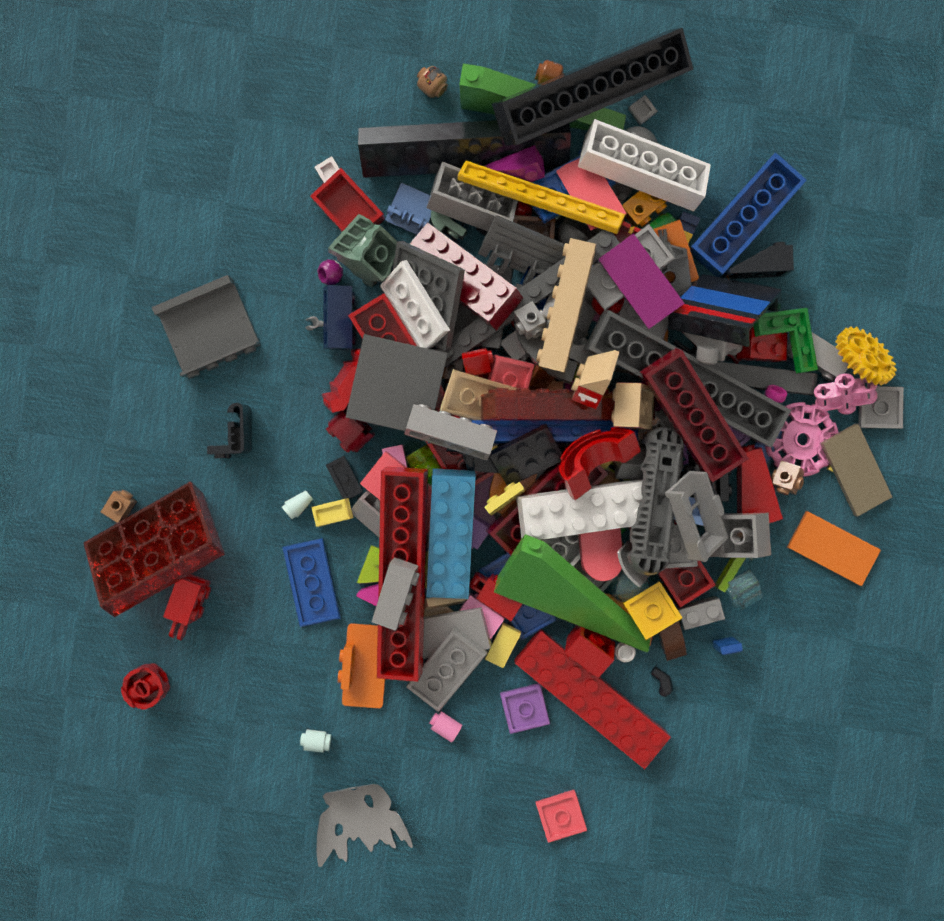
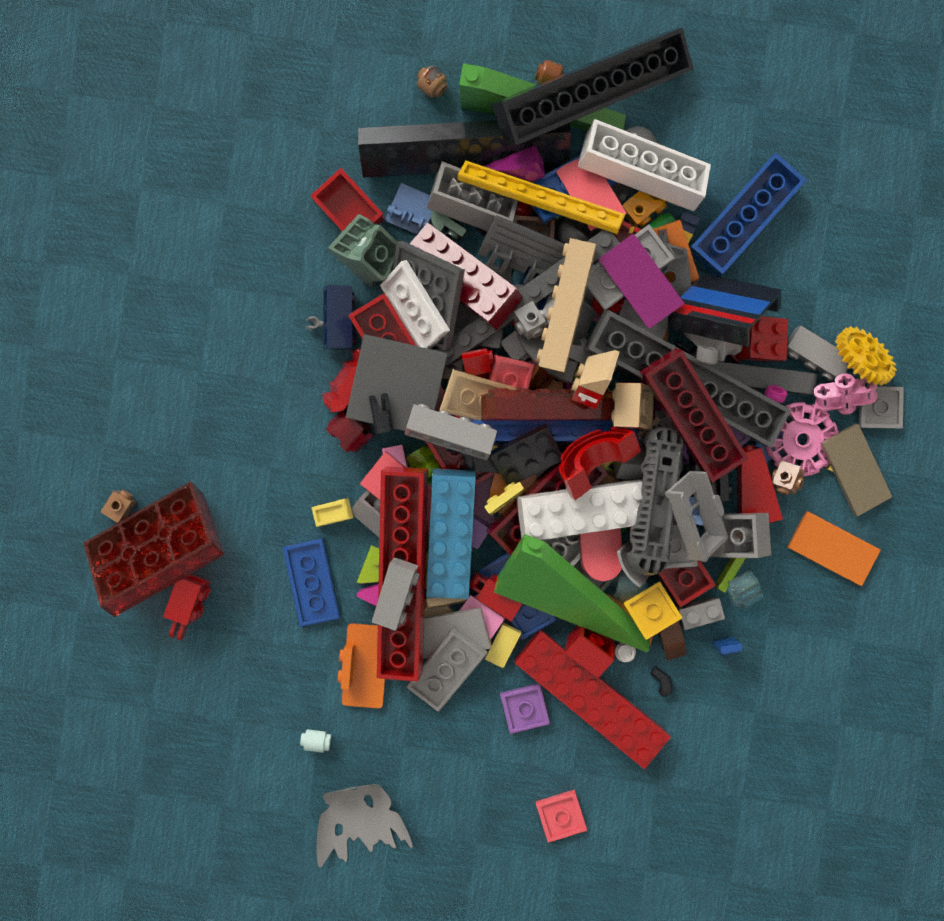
(145, 686): red brick -> none
(207, 326): dark grey panel -> none
(238, 434): black piece -> none
(297, 504): light aqua cone -> none
(327, 168): white tile -> none
(330, 272): magenta piece -> none
(344, 478): black plate -> none
(383, 419): none -> black hinge
(445, 726): bright pink brick -> none
(642, 110): light grey tile -> none
(771, 262): black slope -> none
(799, 329): green plate -> none

